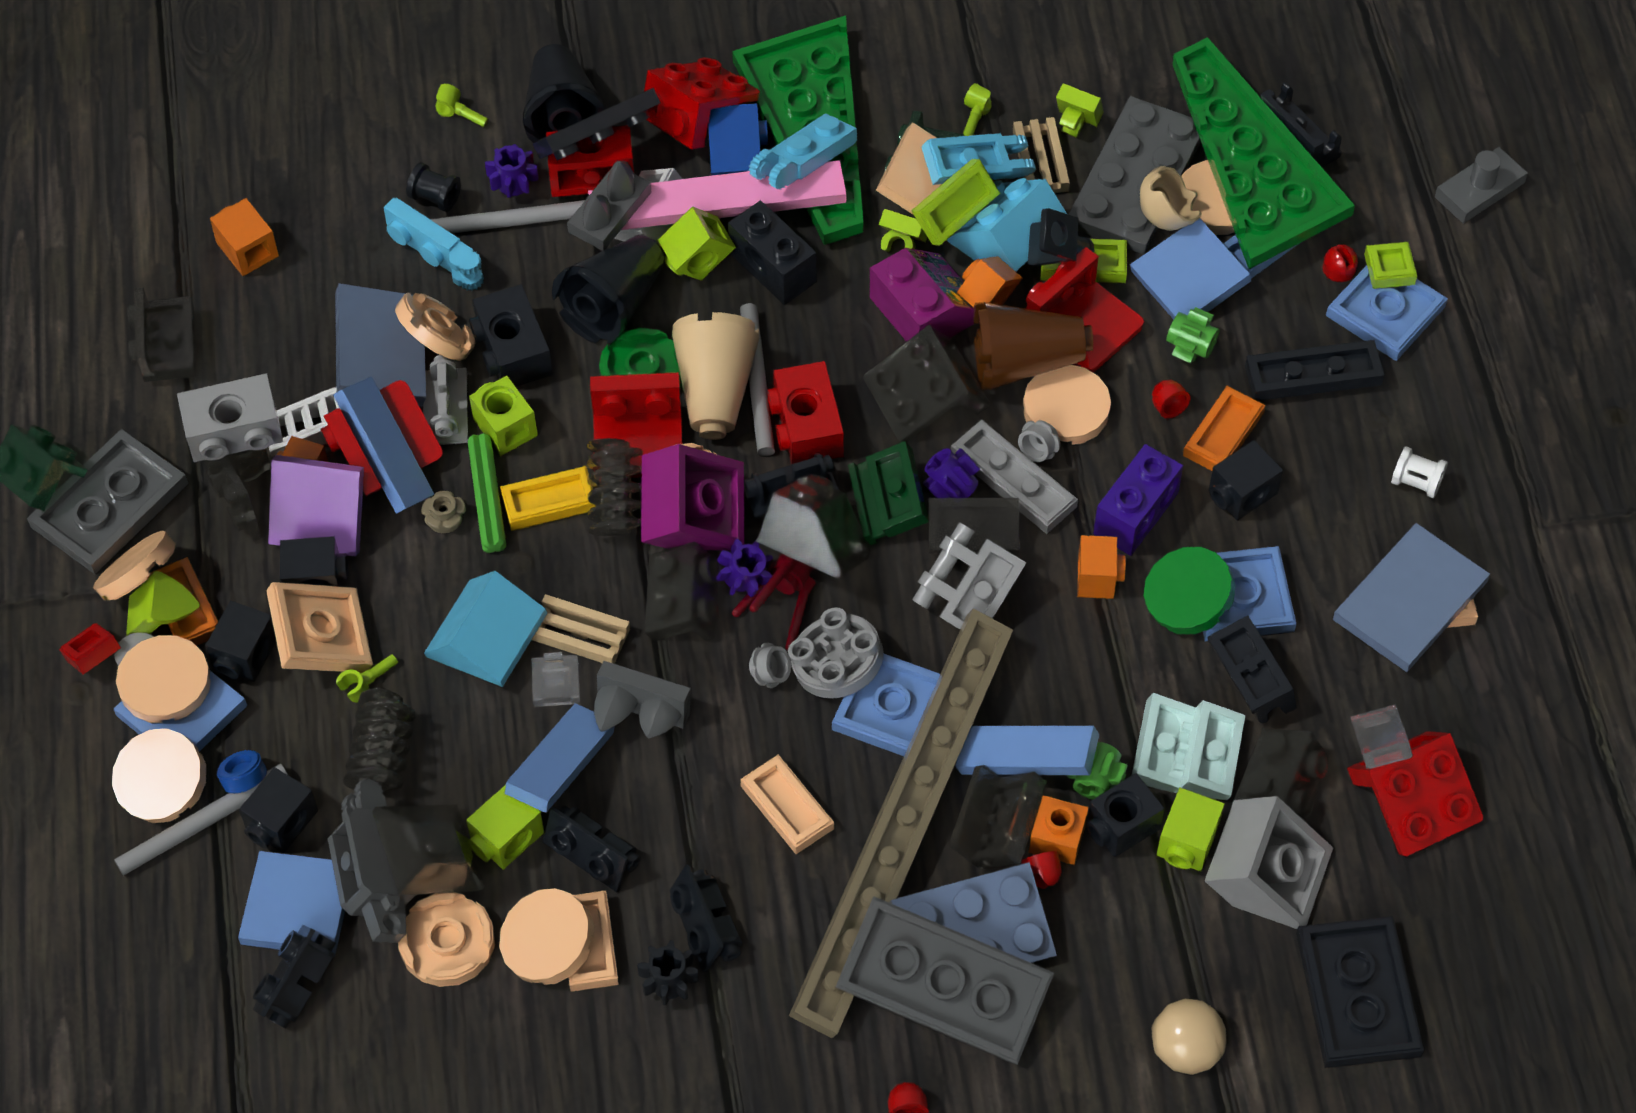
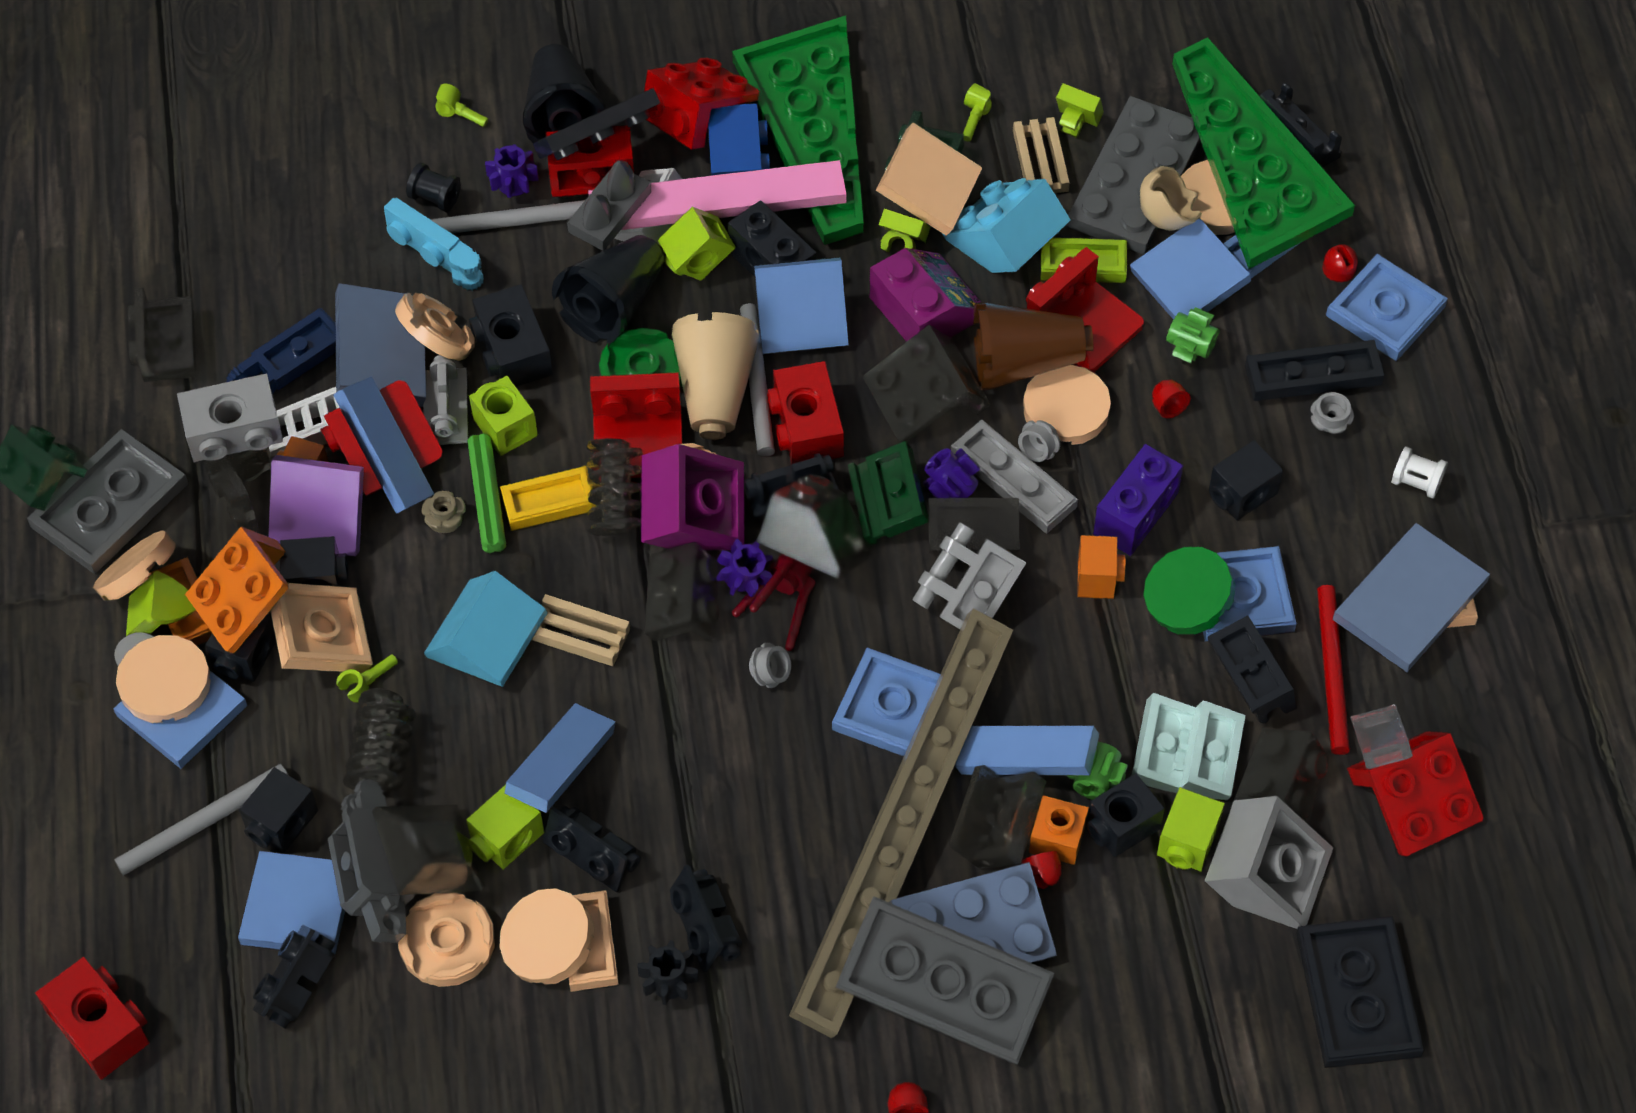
(89, 648): red tile -> none
(102, 1042): none -> red brick
(159, 775): light nougat tile -> none
(239, 587): none -> orange bracket
(241, 771): blue tile -> none
(244, 236): orange brick -> none
(291, 351): none -> dark blue hinge
(555, 680): clear tile -> none
(655, 700): dark grey tile -> none
(787, 804): light nougat tile -> none
(801, 305): none -> medium blue tile
(803, 151): medium azure hinge -> none
(836, 654): light grey tile -> none
(950, 154): medium azure hinge -> none
(955, 202): lime tile -> none
(988, 281): orange plate -> none
(1055, 239): black bracket -> none
(1189, 1036): tan hair -> none
(1224, 428): orange tile -> none
(1333, 404): none -> light grey plate
(1333, 671): none -> red bar
(1390, 265): lime tile -> none
(1481, 184): dark grey tile -> none

